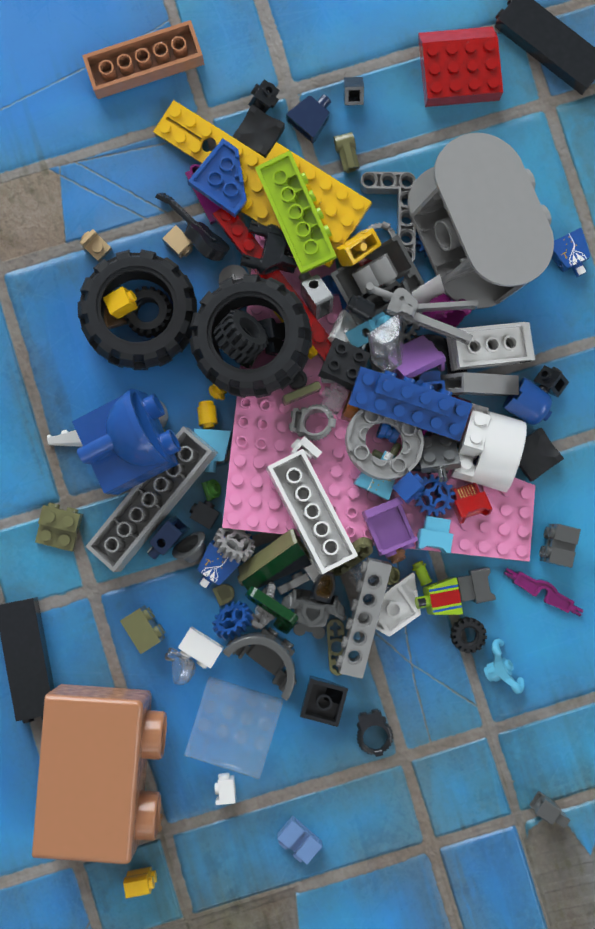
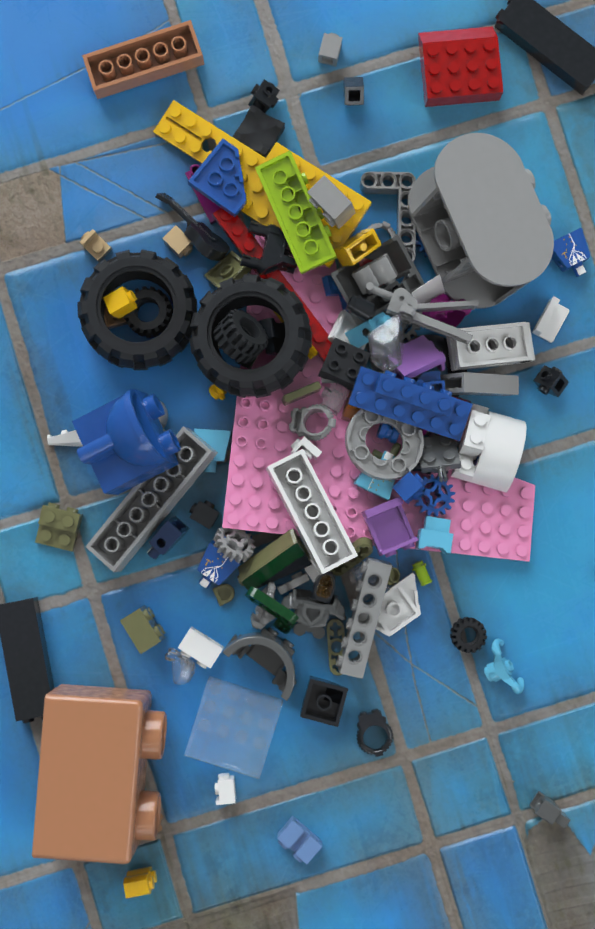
(190, 548): dark grey hat -> none
(207, 414): yellow brick -> none
(211, 489): bright green plate -> none
(226, 269): none -> olive tile
(232, 620): blue gear -> none
(299, 381): black tile -> none
(310, 116): dark blue torso -> none
(316, 295): dark grey torso -> none
(330, 49): none -> light grey brick
(335, 205): none -> light grey brick
(346, 146): olive piece -> none
(397, 557): medium nougat plate -> none
(441, 598): torso -> none
(470, 502): red piece -> none
(475, 586): dark grey piece -> none
(531, 404): blue cylinder -> none
(535, 586): magenta piece -> none
(538, 455): black brick -> none
(551, 320): none -> white panel
(559, 545): dark grey brick -> none

